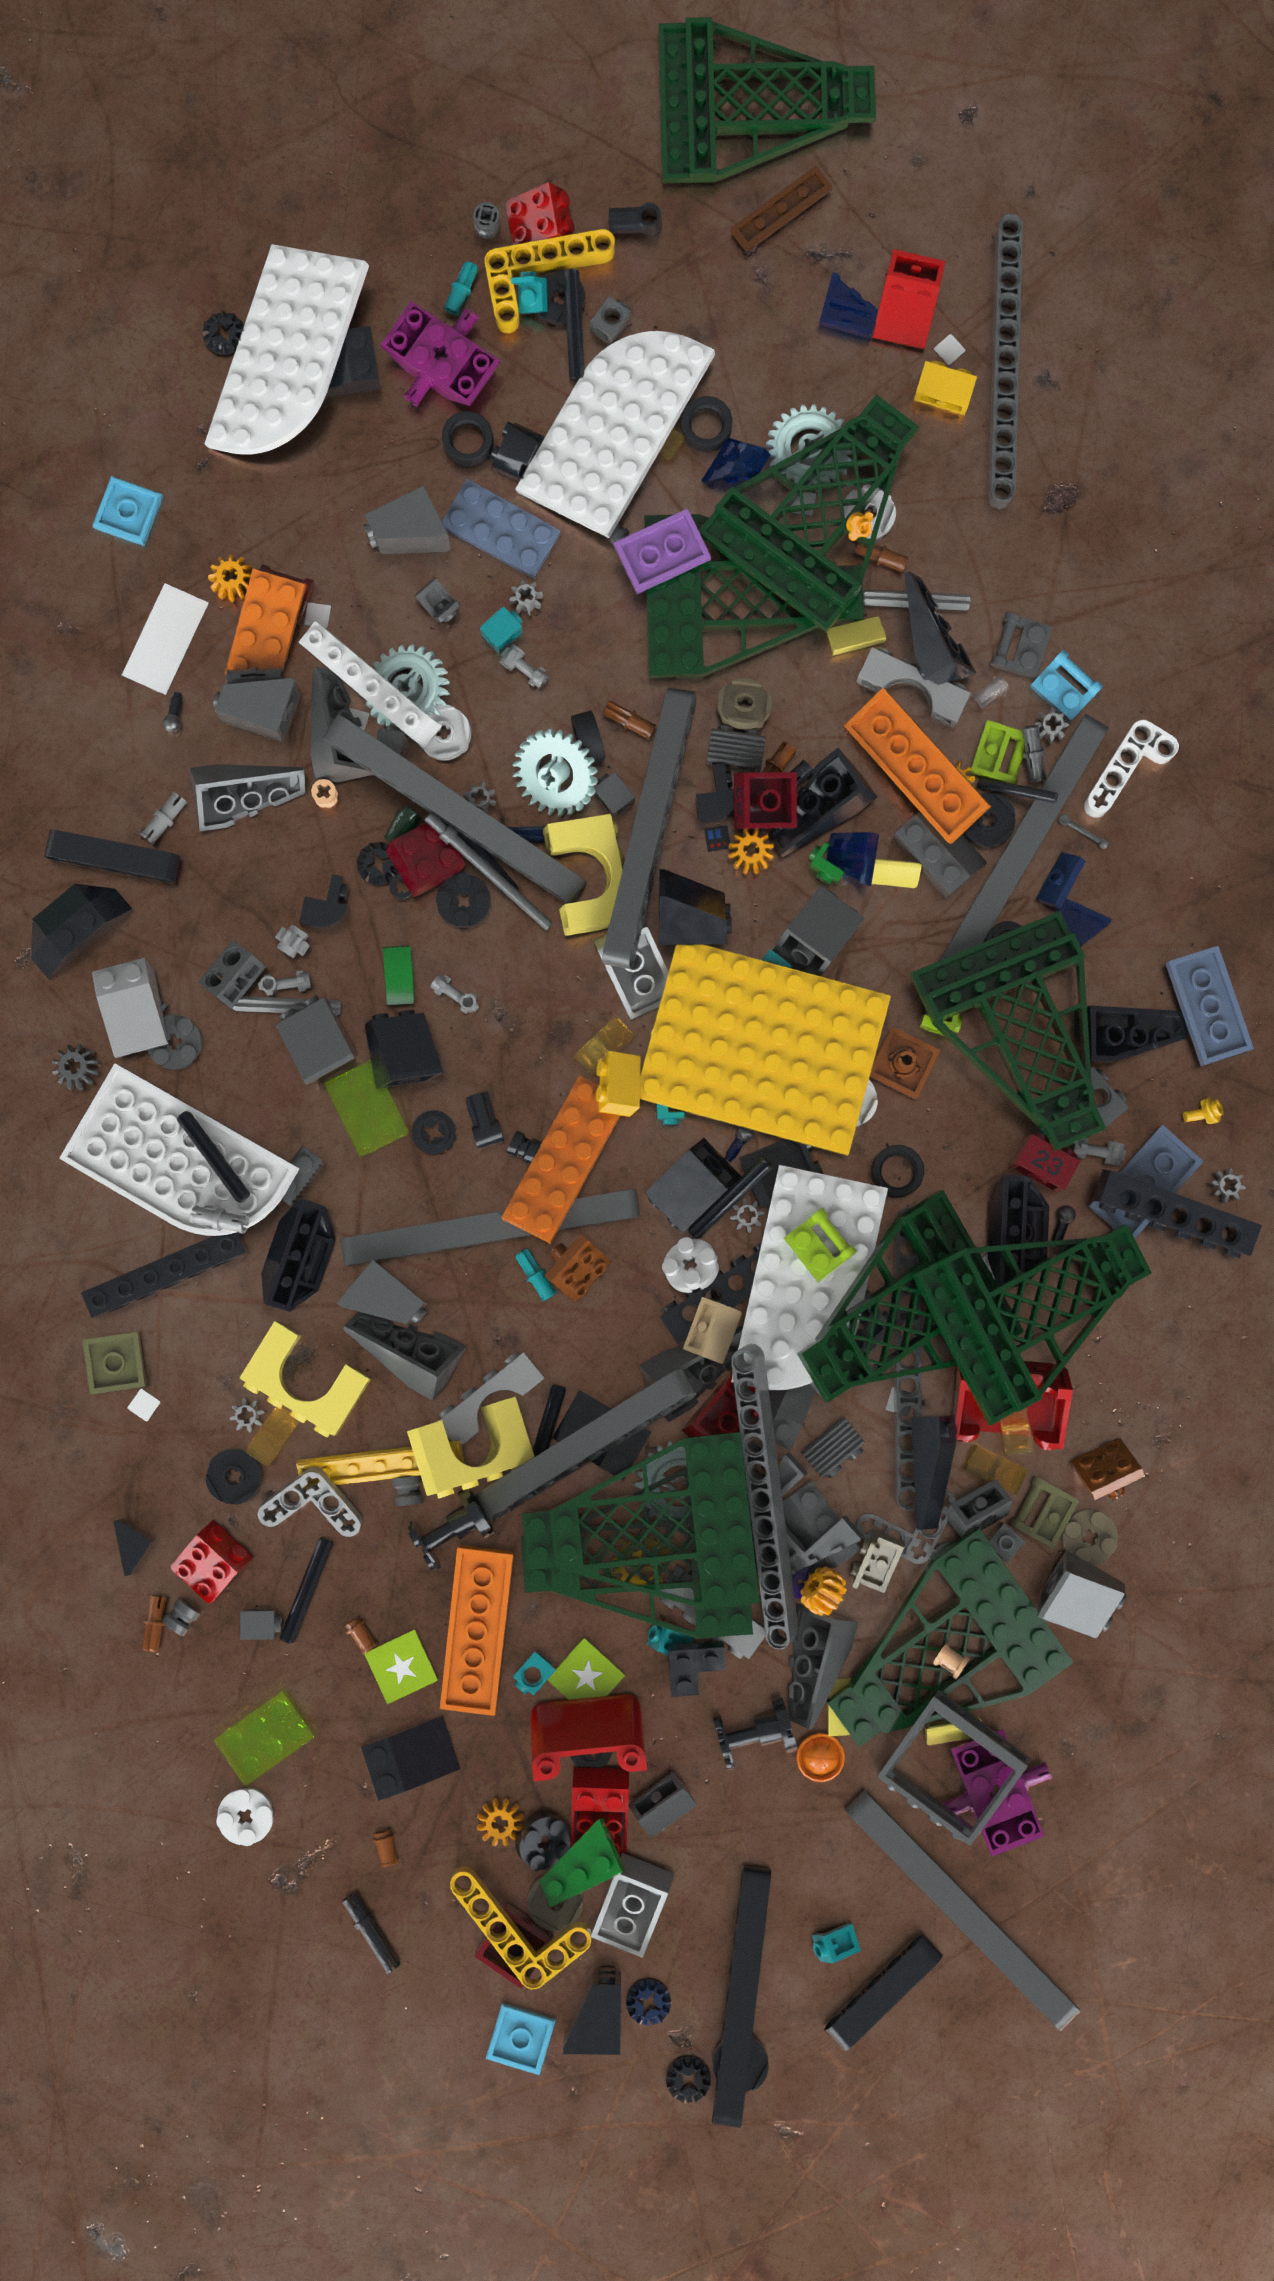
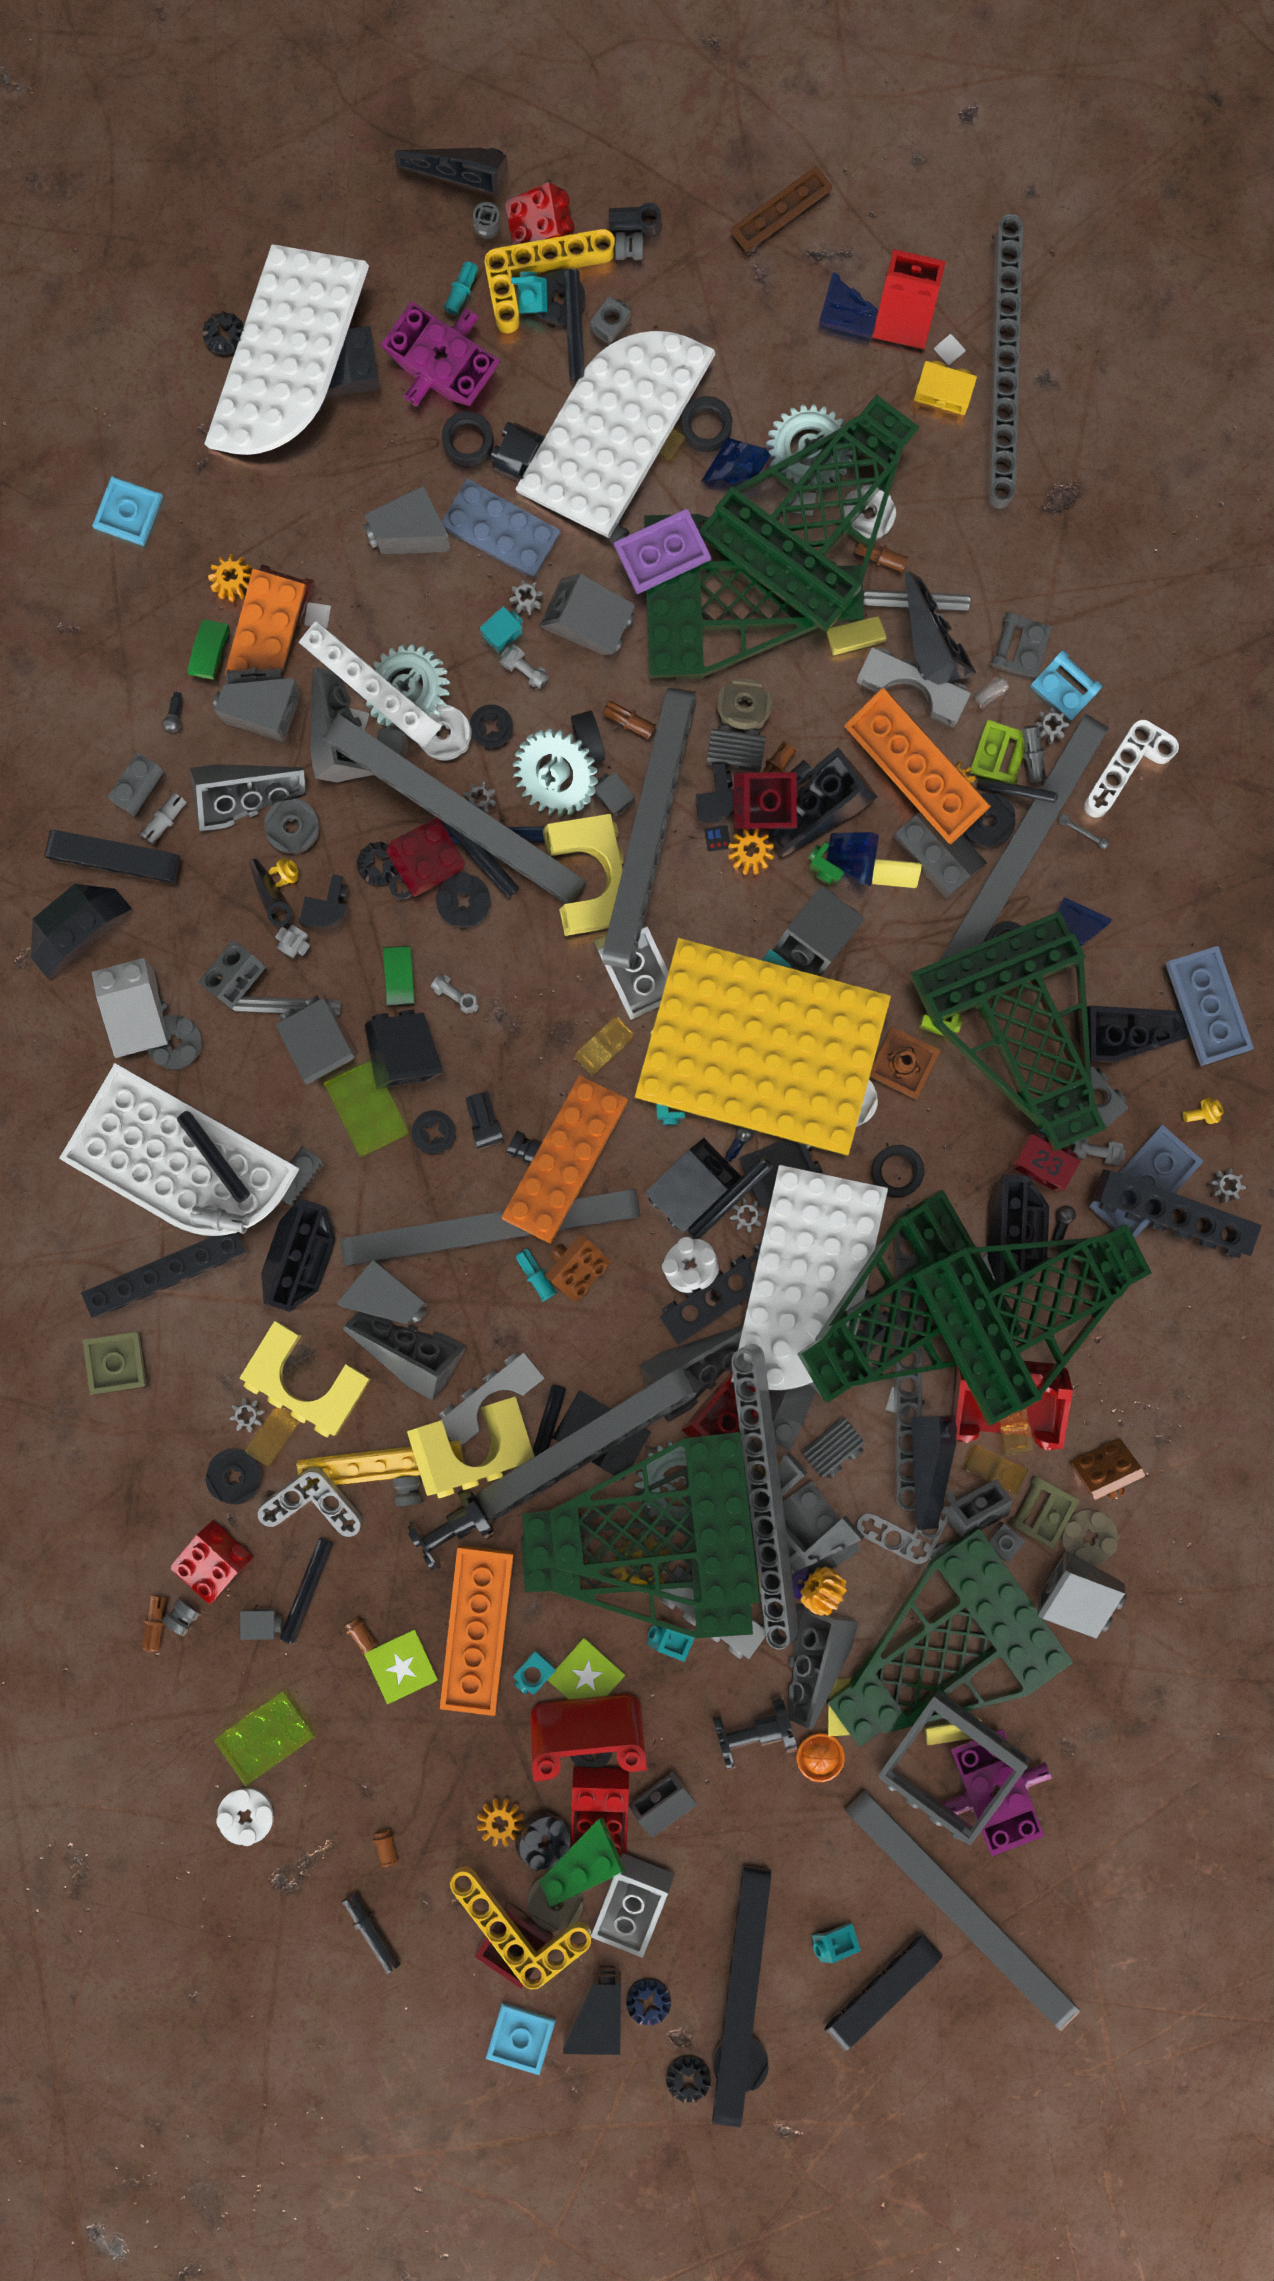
(79, 1056): dark grey gear -> none
(132, 1545): black slope -> none
(135, 784): none -> dark grey brick
(143, 1405): white sticker -> none
(165, 639): white sticker -> none
(207, 649): none -> green slope
(271, 896): none -> black piece
(271, 985): light grey bar -> none
(287, 870): none -> yellow plate
(291, 810): none -> dark grey plate
(329, 787): light nougat bush -> none
(403, 822): clear green cone -> none
(410, 1757): black slope -> none
(437, 601): dark grey bracket -> none
(449, 835): dark grey bar -> none
(468, 167): none -> black wedge
(487, 714): none -> black gear
(588, 614): none -> dark grey slope
(619, 1083): yellow brick -> none
(622, 246): none -> dark grey wheel
(688, 1660): black plate -> none
(690, 108): dark green wing -> none
(691, 912): black slope -> none
(712, 1330): tan panel -> none
(812, 1250): lime plate -> none
(859, 525): light orange plate -> none
(878, 1561): bracket -> none
(951, 1660): light nougat bush -> none
(1060, 880): dark blue plate -> none

